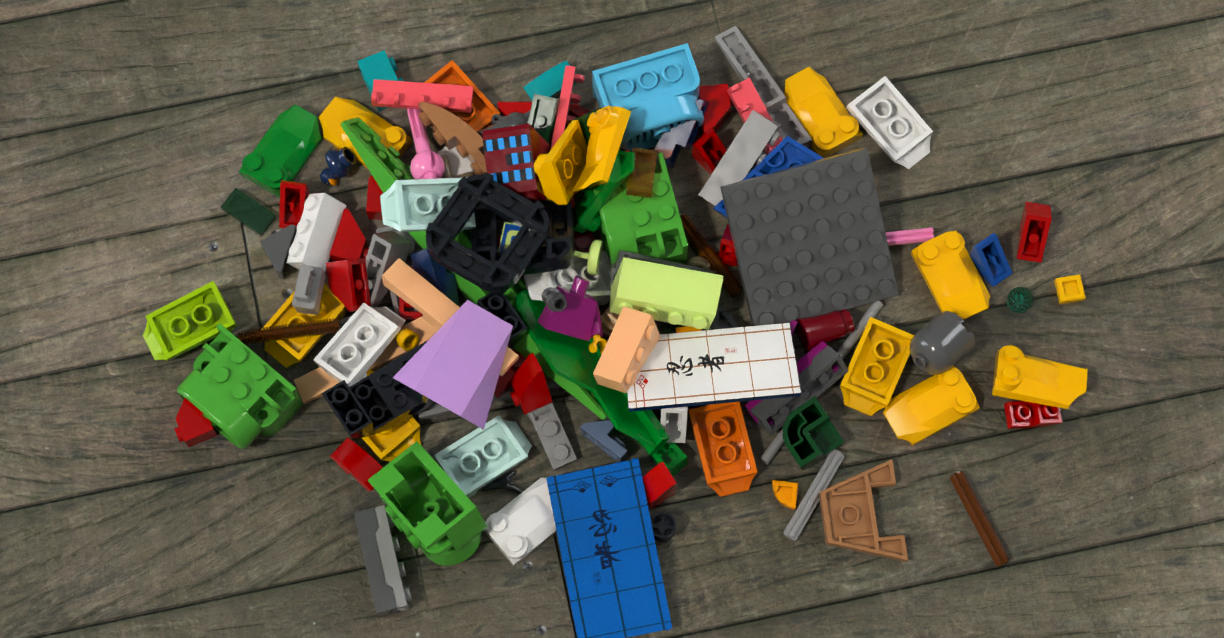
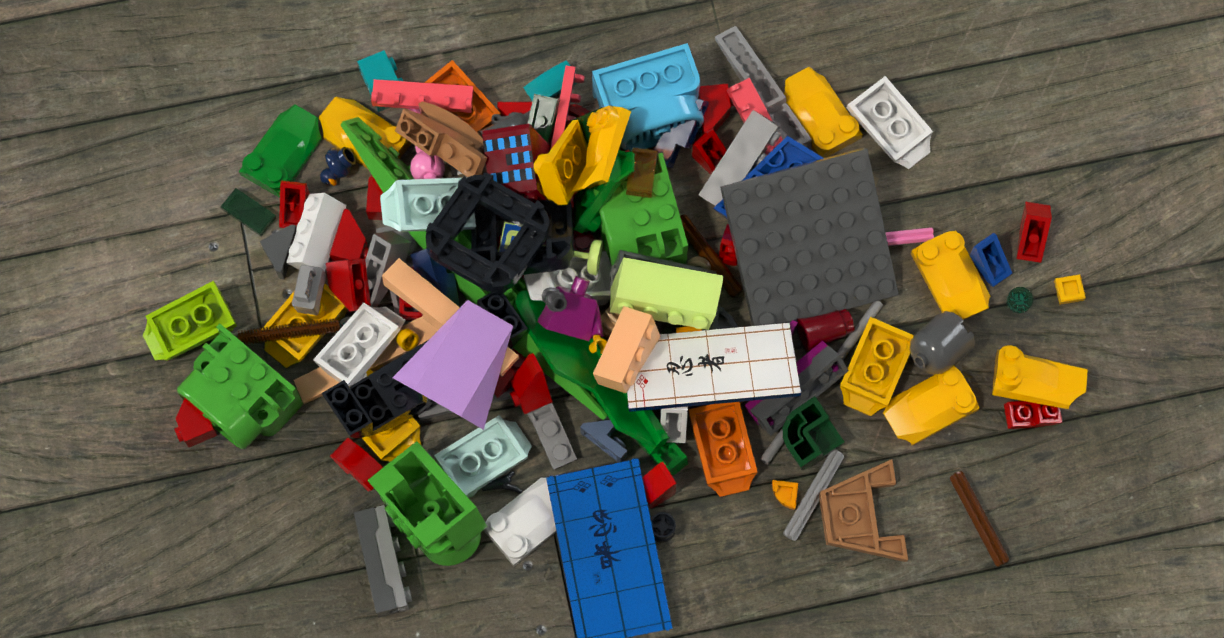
(441, 141): none -> medium nougat slope

